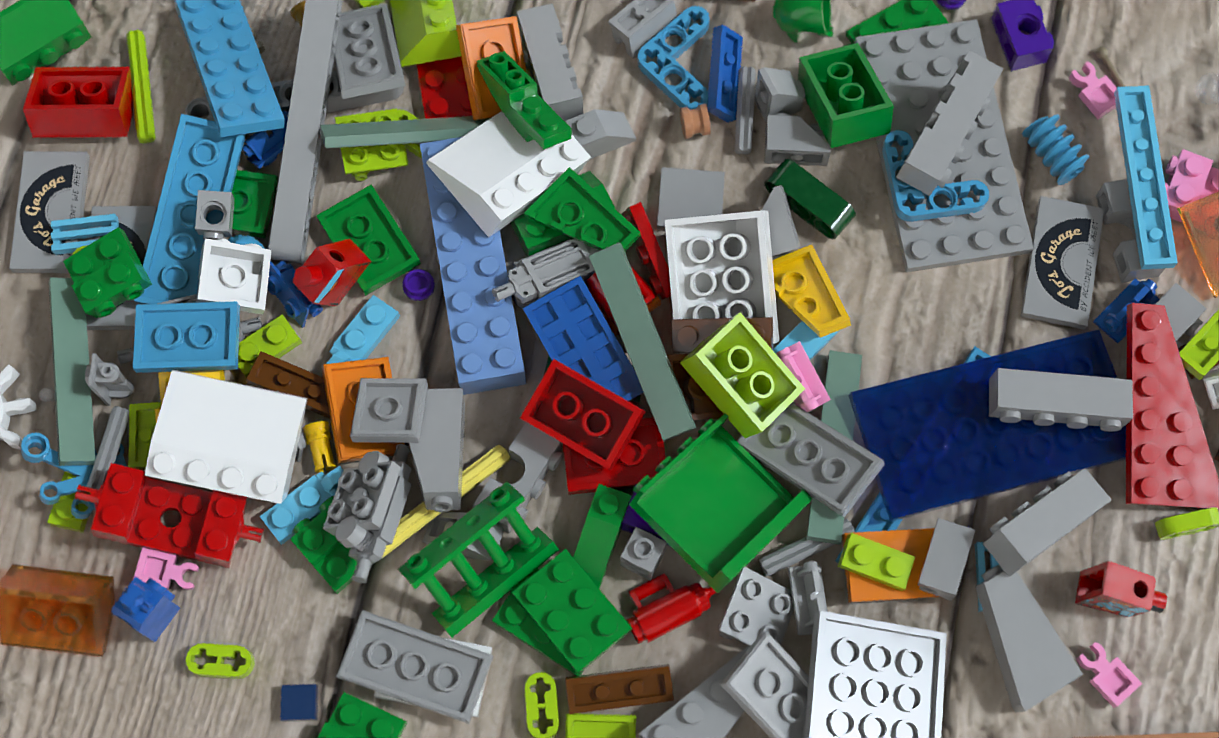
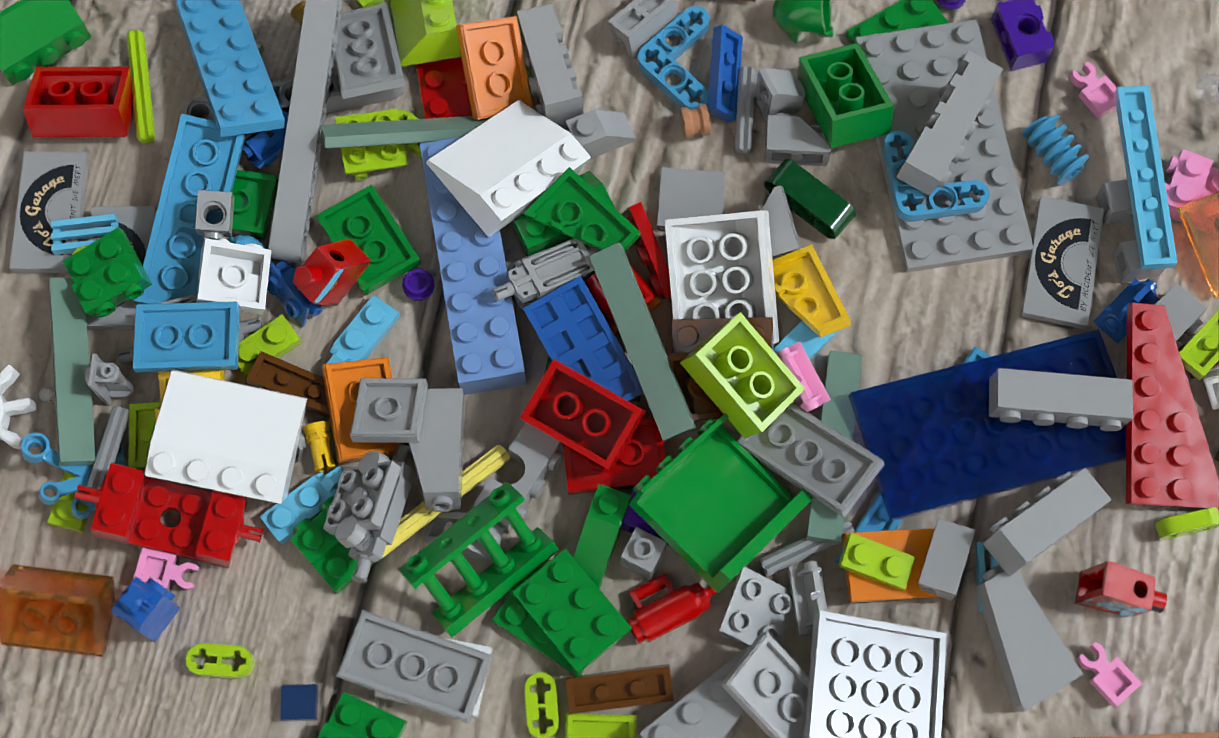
(520, 103): green slope -> none

